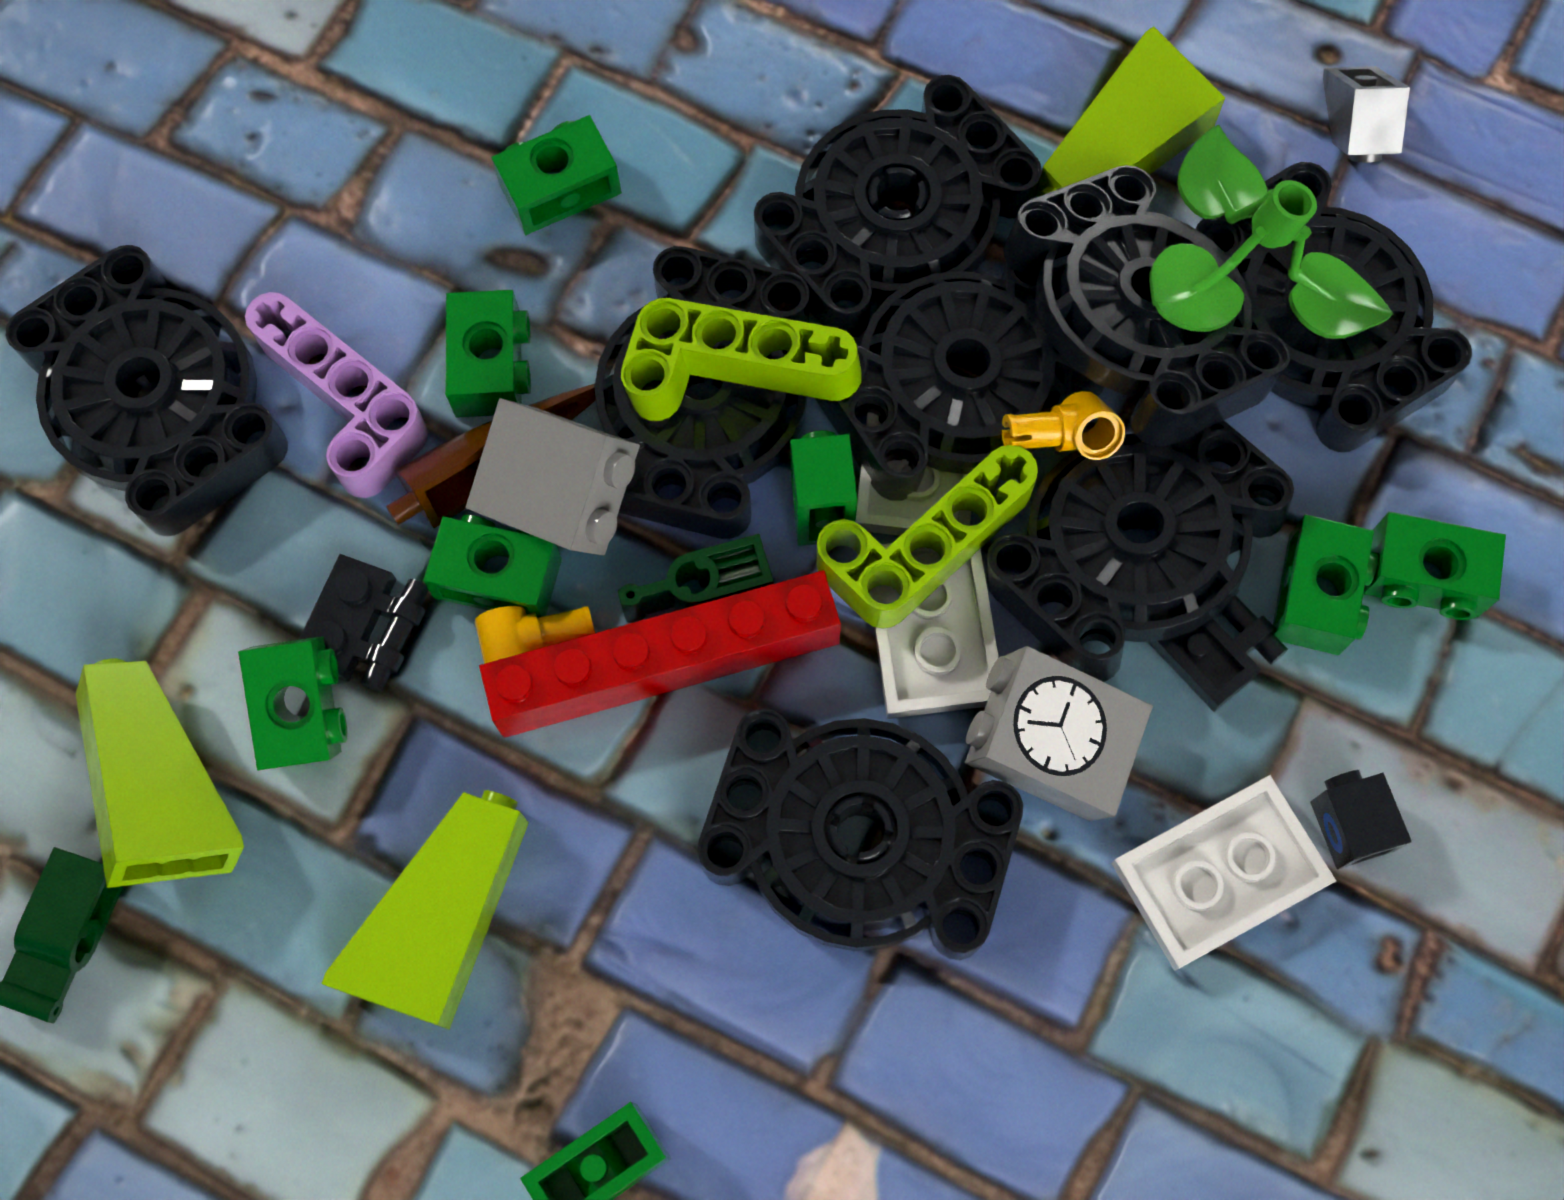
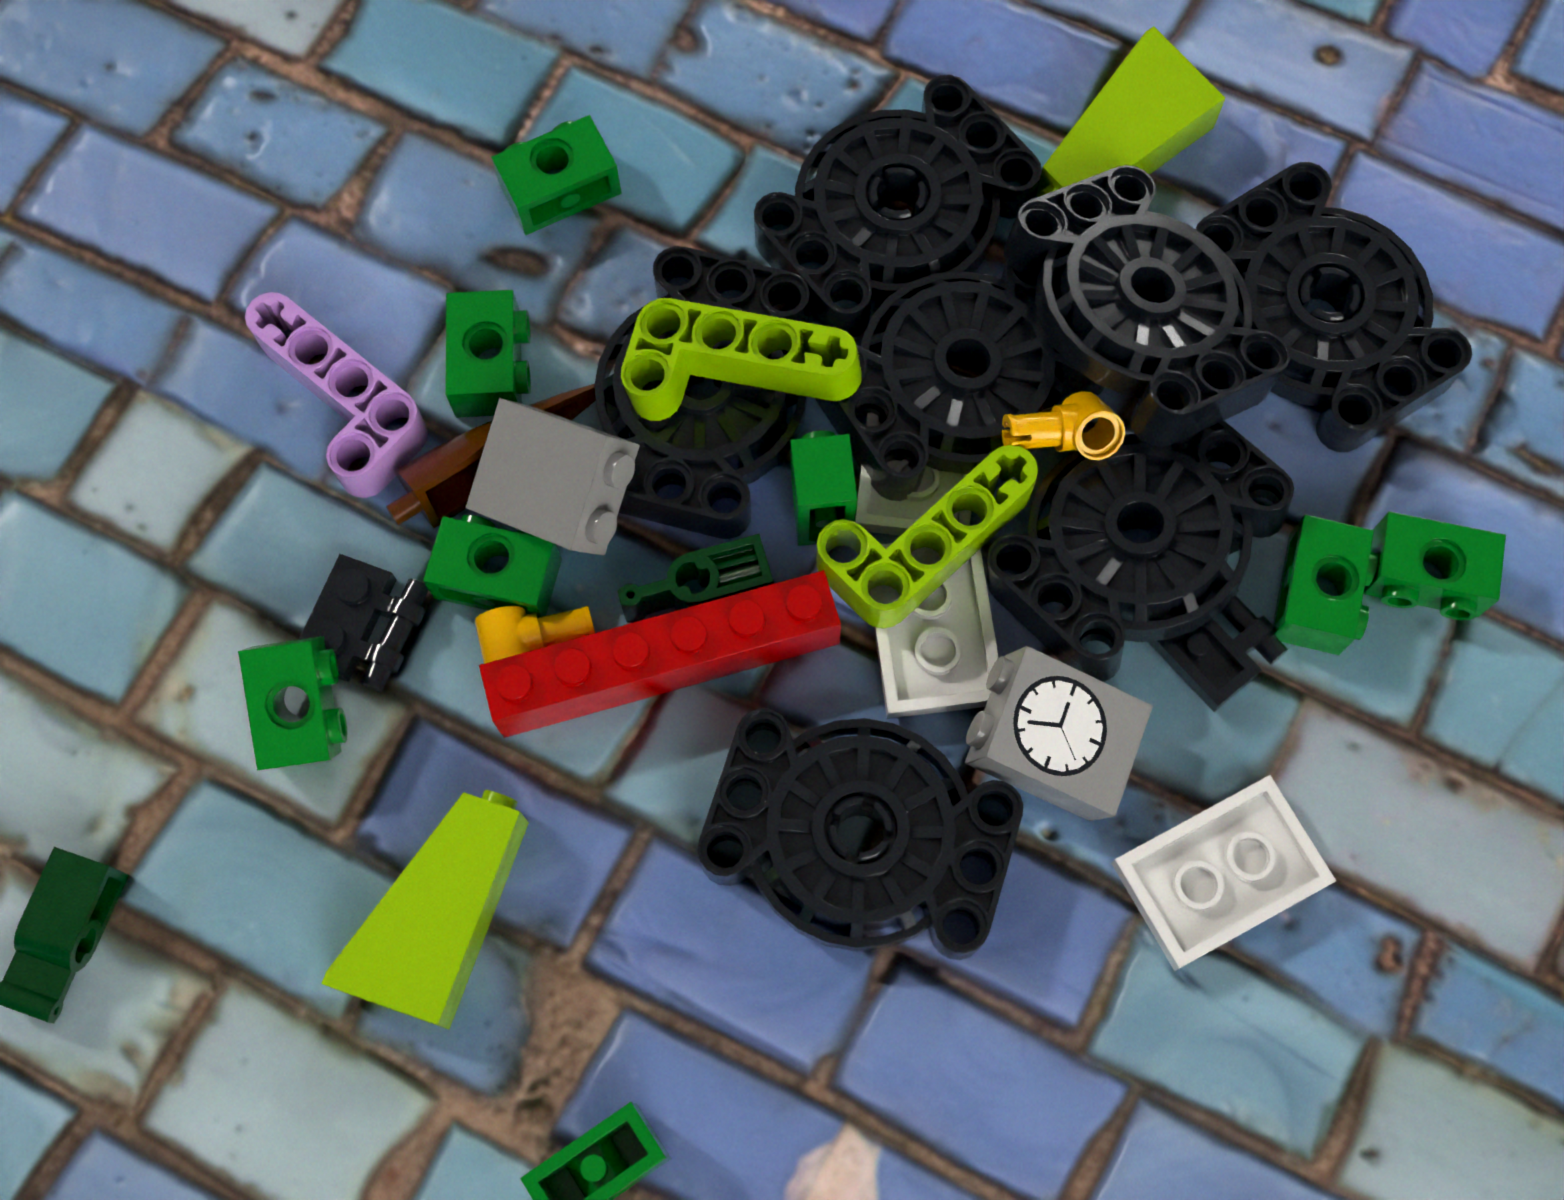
(147, 783): lime slope -> none
(158, 440): black piece -> none
(1200, 297): bright green plant -> none
(1359, 818): black brick -> none
(1365, 111): slope -> none

